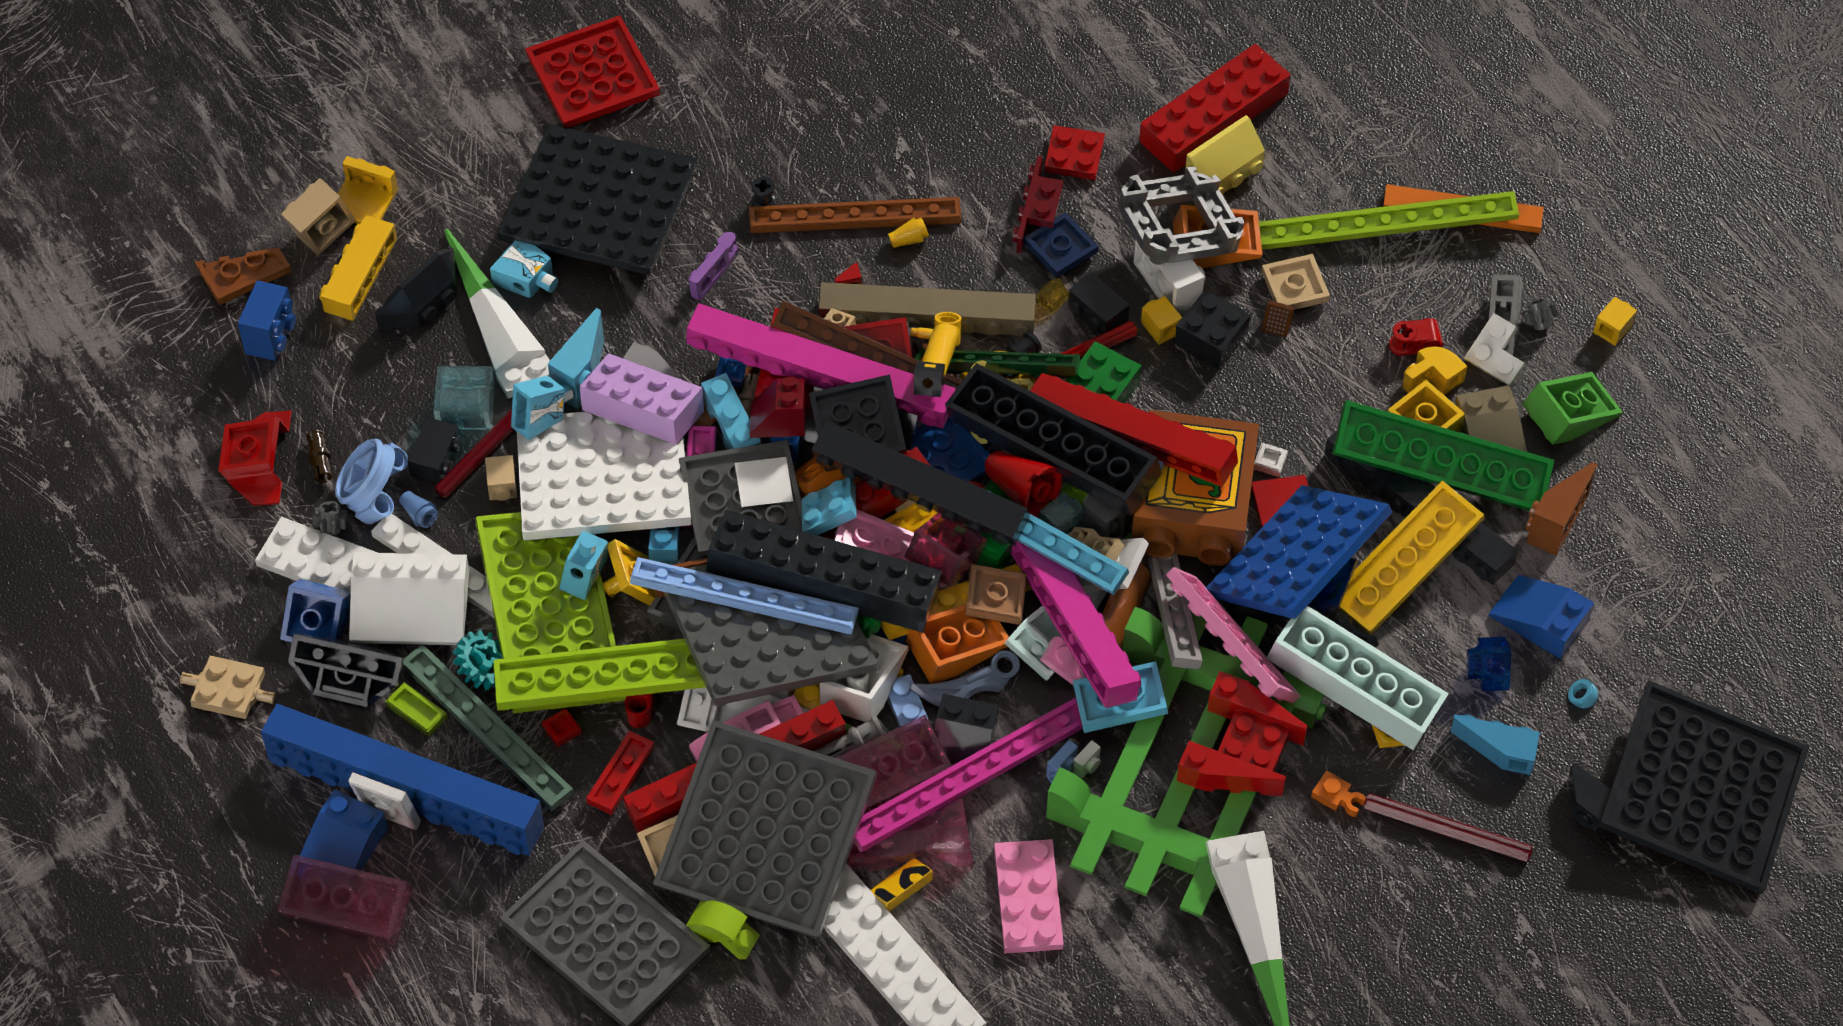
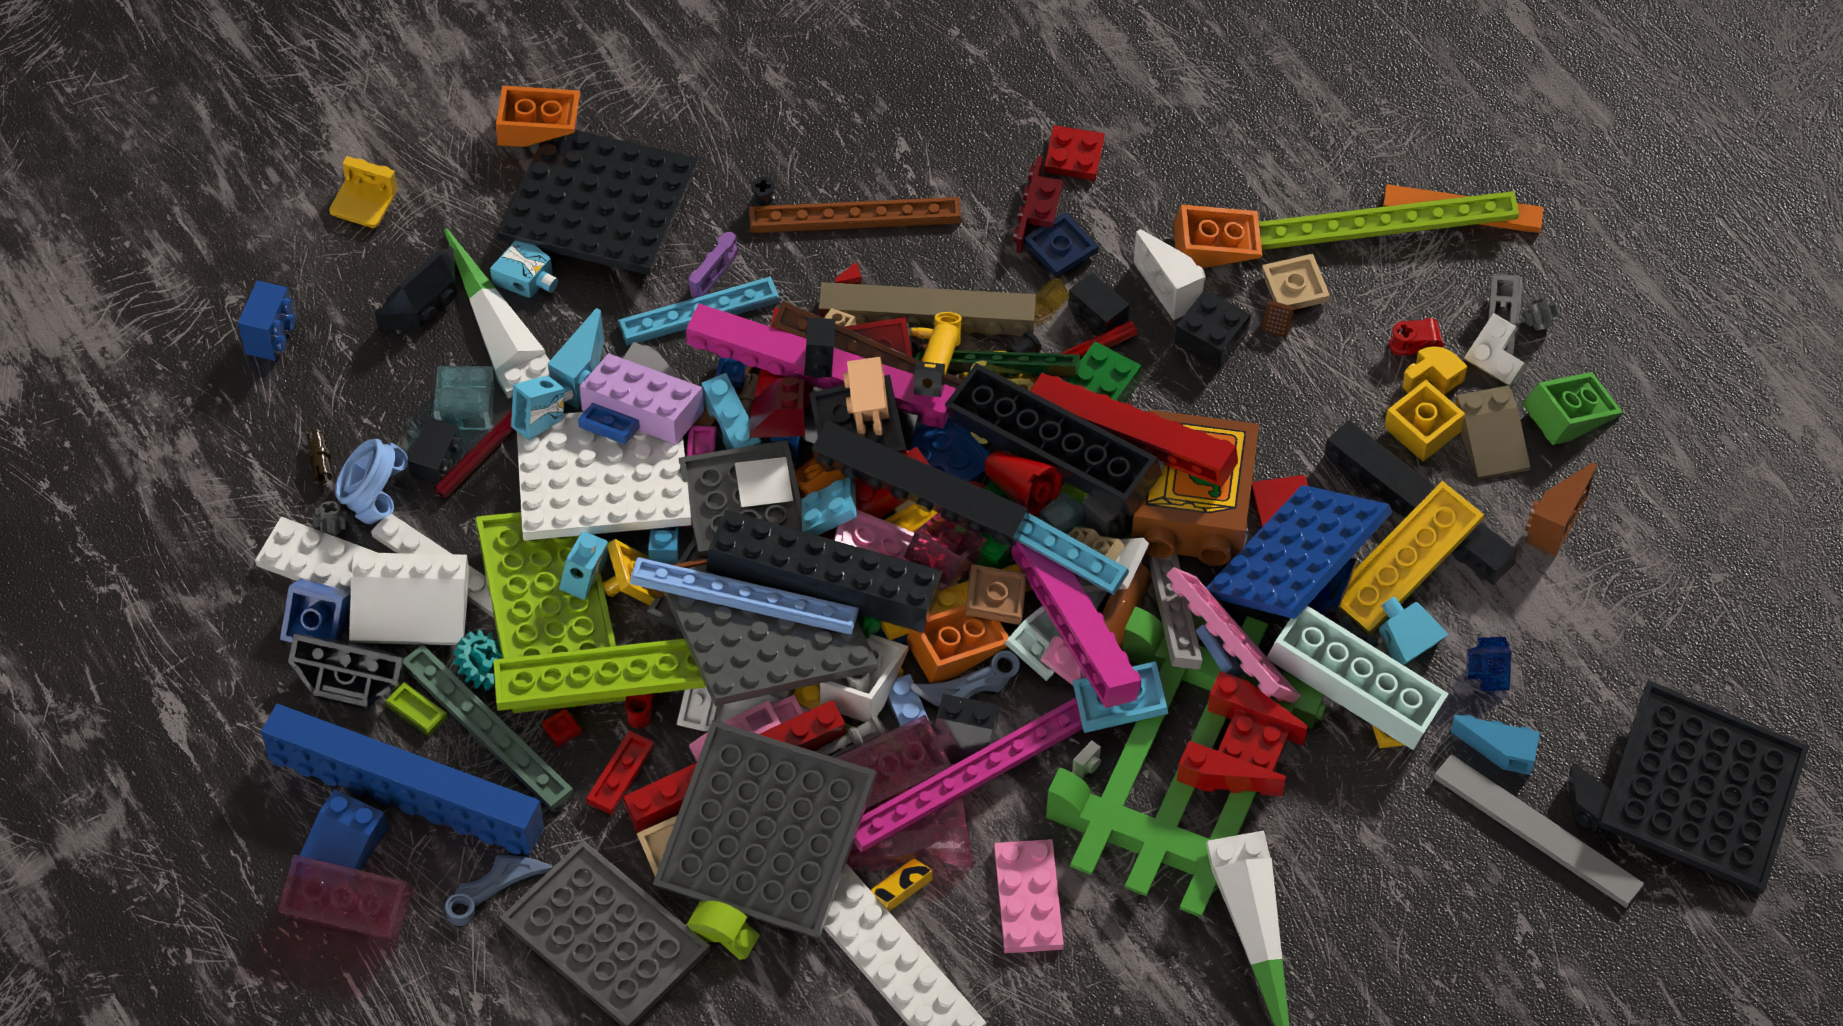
(227, 687): tan plate -> none
(238, 275): dark orange wing -> none
(250, 455): red piece -> none
(318, 216): tan brick -> none
(358, 267): yellow brick -> none
(386, 799): white tile -> none
(420, 510): medium blue cone -> none
(501, 477): tan brick -> none
(505, 872): none -> sand blue piece
(535, 115): none -> orange slope
(592, 71): red plate -> none
(608, 423): none -> blue plate
(678, 315): none -> medium azure tile
(819, 347): none -> black brick
(867, 393): none -> light nougat hinge
(909, 233): yellow cone -> none
(1062, 759): medium blue bracket -> none
(1160, 243): flat silver plate -> none
(1160, 319): yellow brick -> none
(1225, 661): none -> medium blue tile
(1230, 155): light yellow slope -> none
(1234, 90): red brick -> none
(1270, 459): white tile -> none
(1335, 792): orange plate -> none
(1409, 631): none -> medium azure torso
(1441, 455): green plate -> none
(1448, 827): axle -> none
(1539, 831): none -> light grey tile
(1543, 613): blue slope -> none
(1588, 699): medium azure piece -> none
(1615, 321): yellow brick -> none

